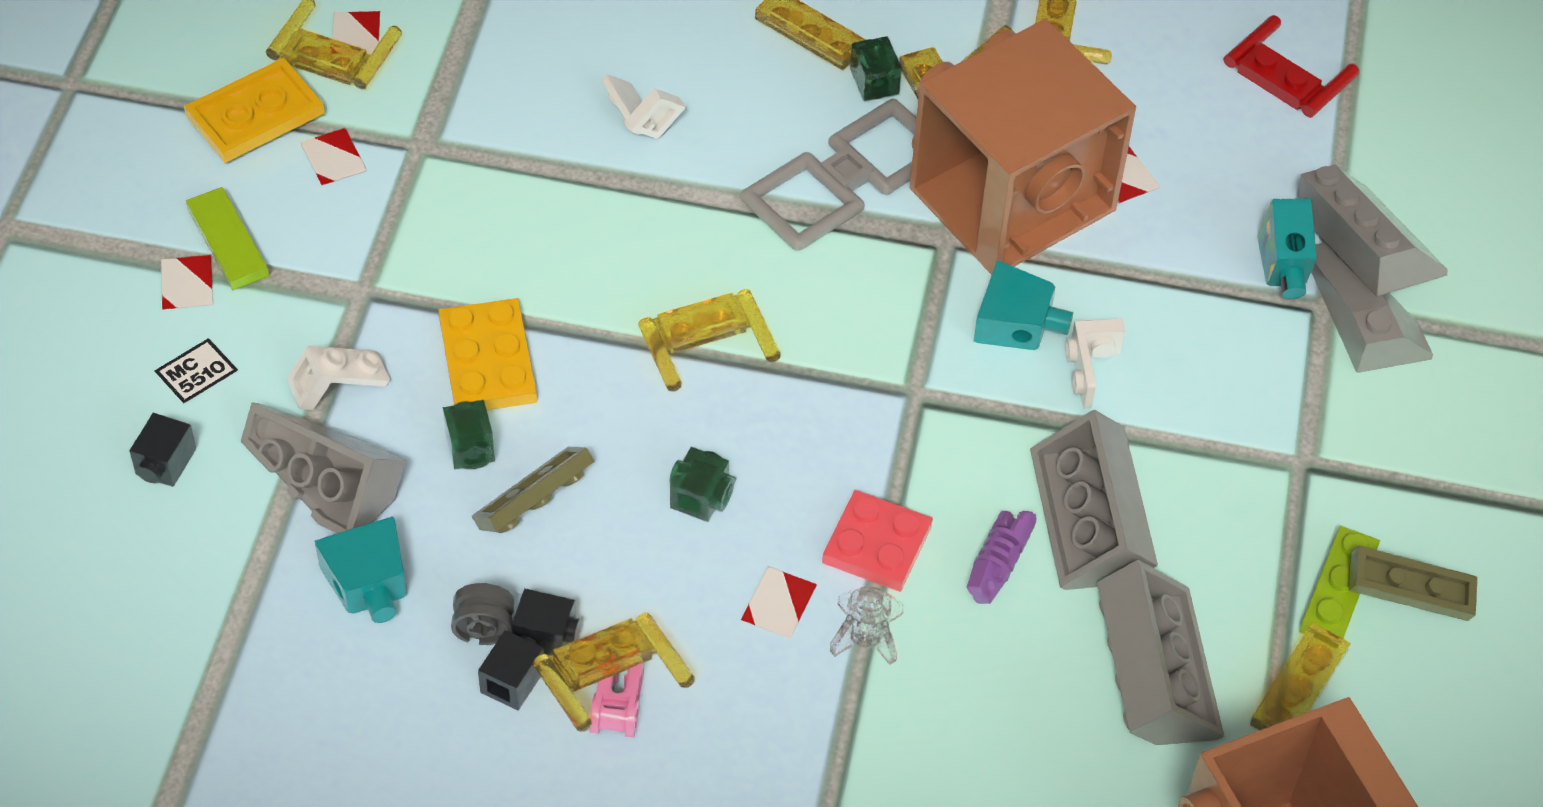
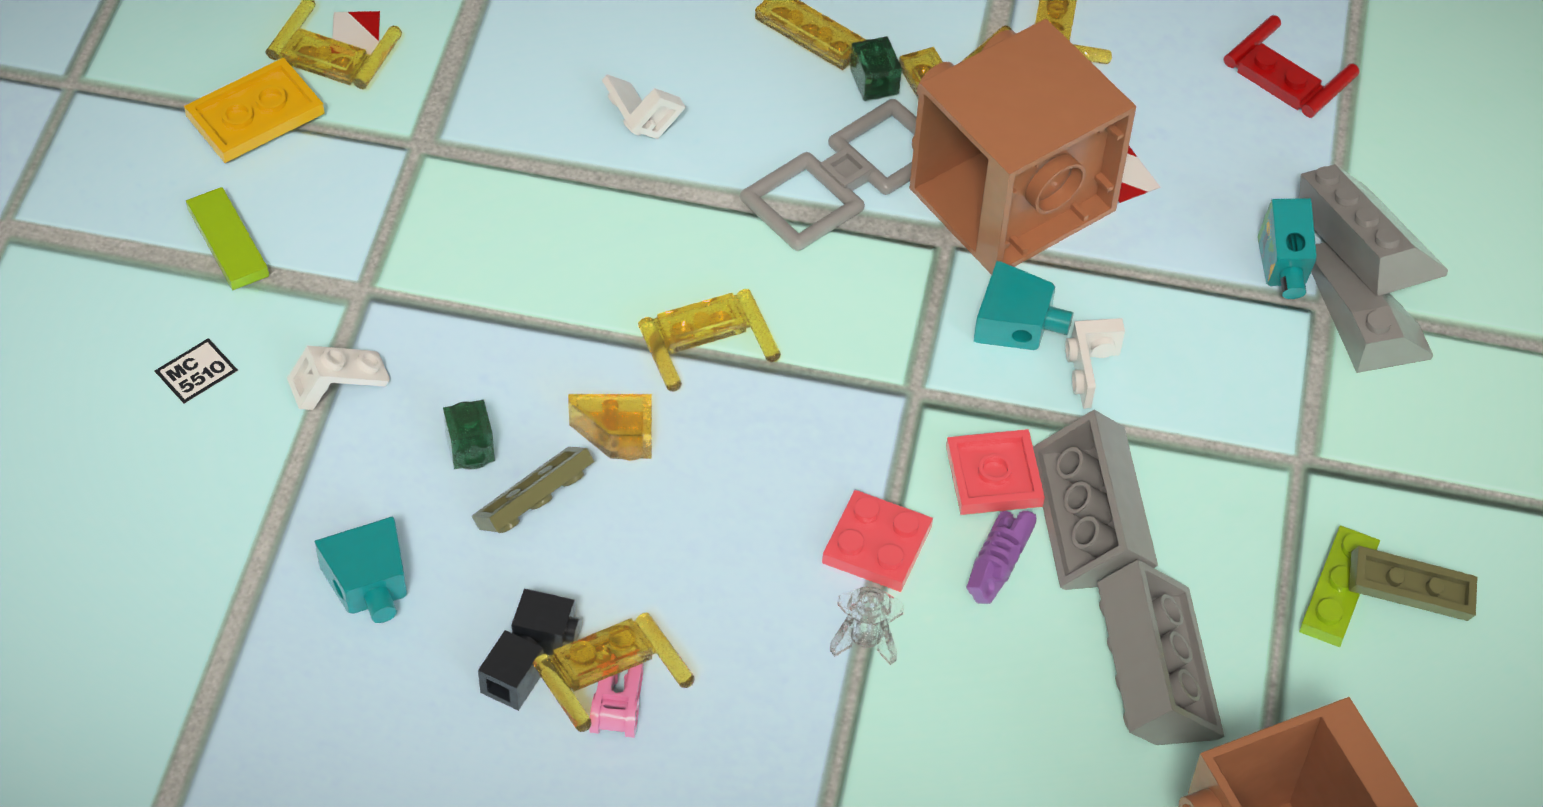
(162, 450): black brick -> none
(186, 282): white sticker -> none
(332, 473): light grey wedge -> none
(333, 156): white sticker -> none
(482, 612): dark grey wheel -> none
(488, 354): yellow plate -> none
(614, 423): none -> clear yellow slope
(701, 484): clear green brick -> none
(778, 602): white sticker -> none
(994, 472): none -> coral plate
(1302, 677): clear yellow plate -> none

